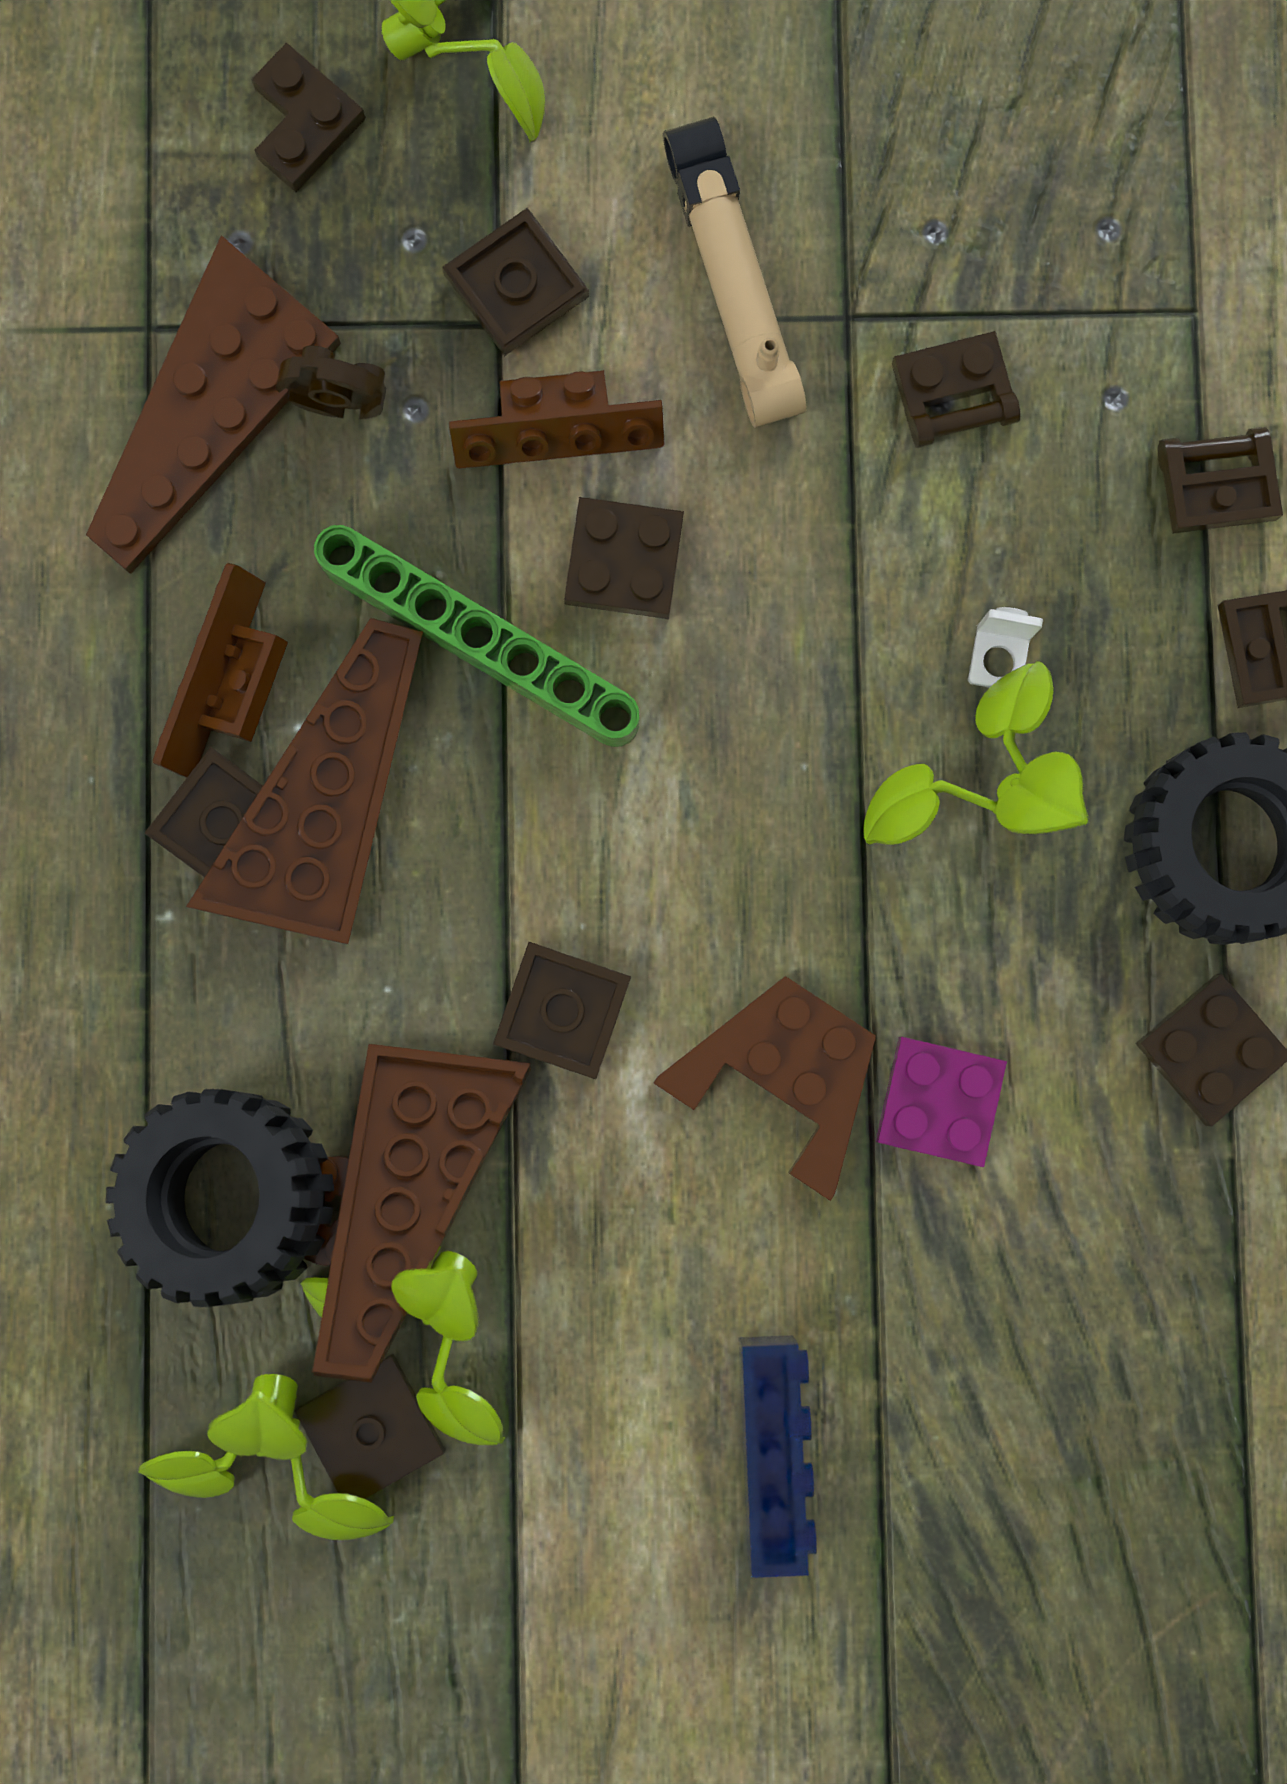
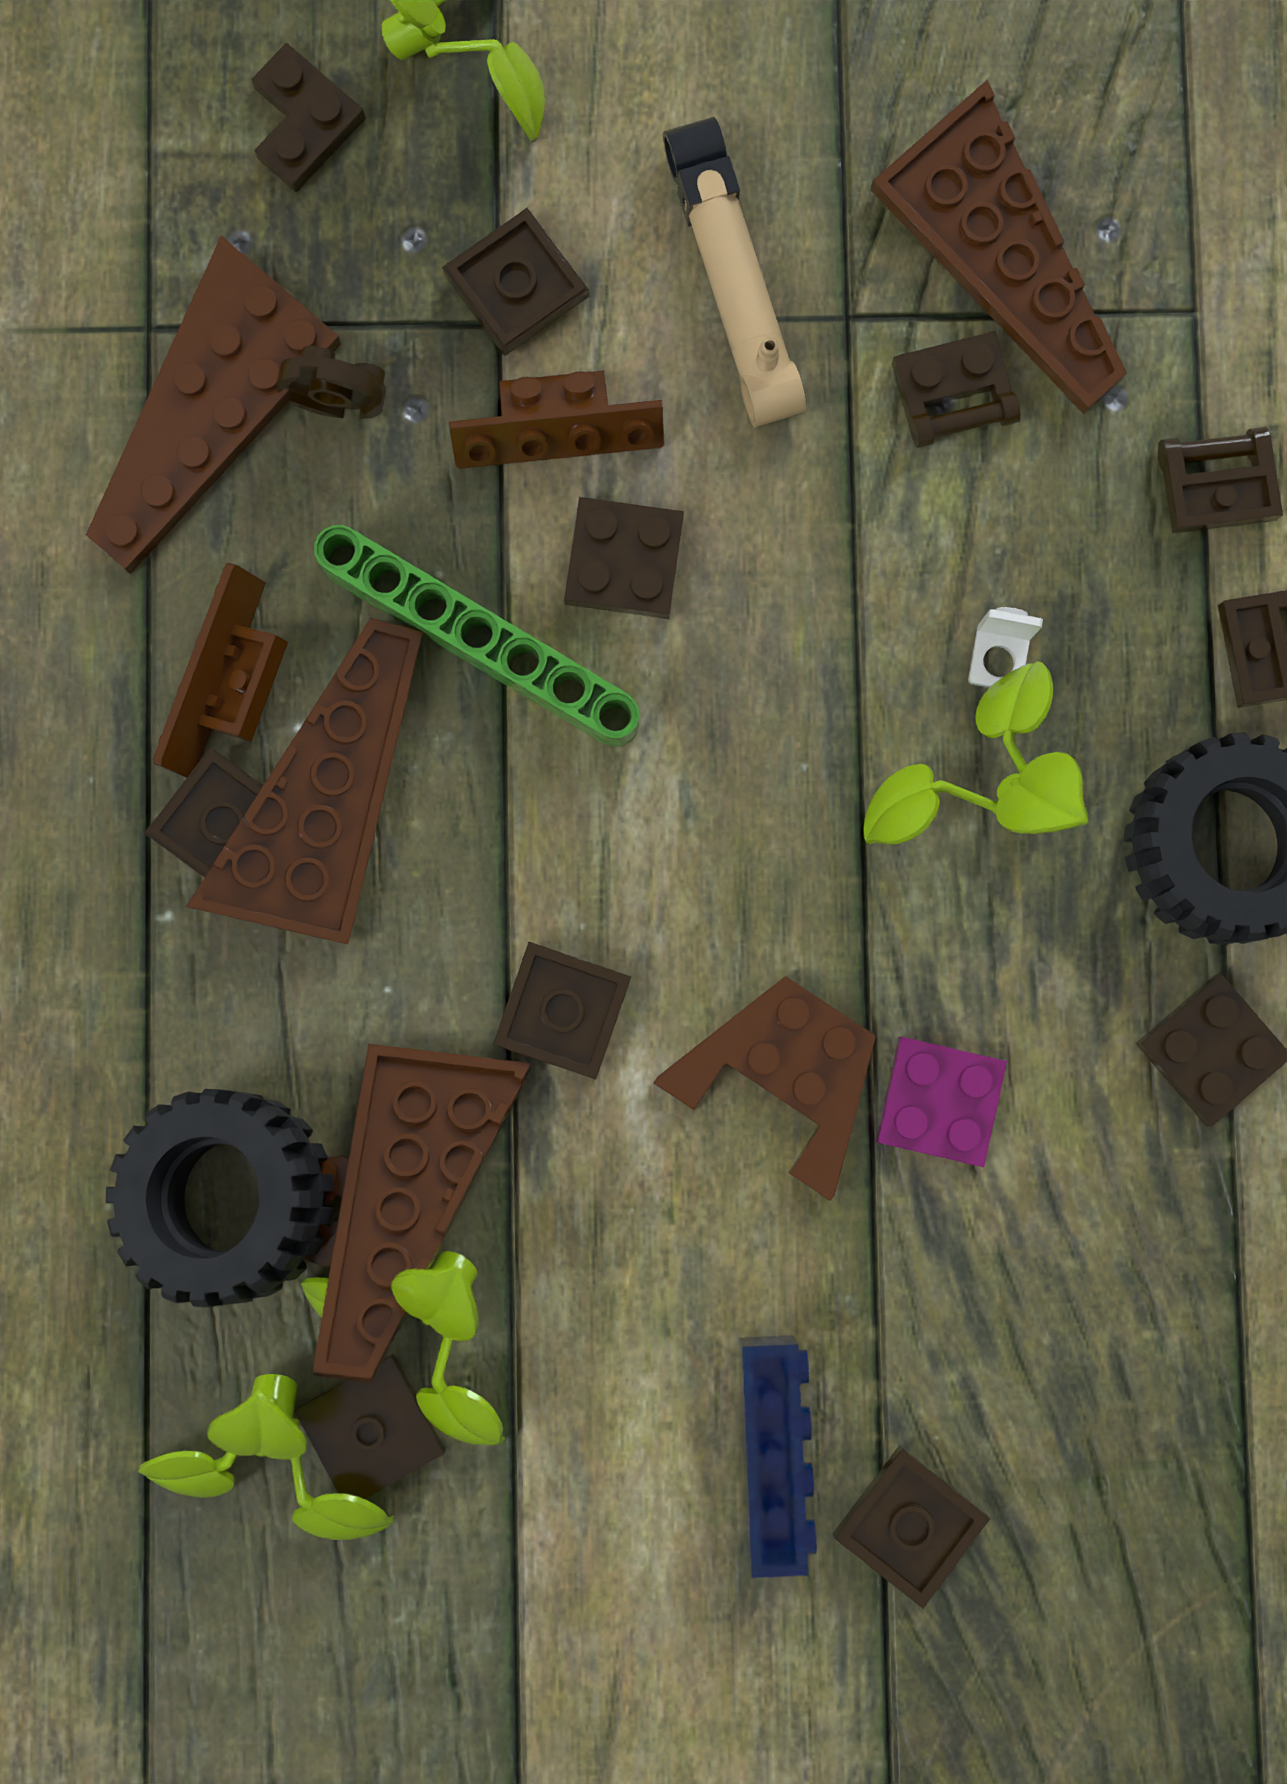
(911, 1526): none -> dark brown plate
(993, 232): none -> reddish brown wing

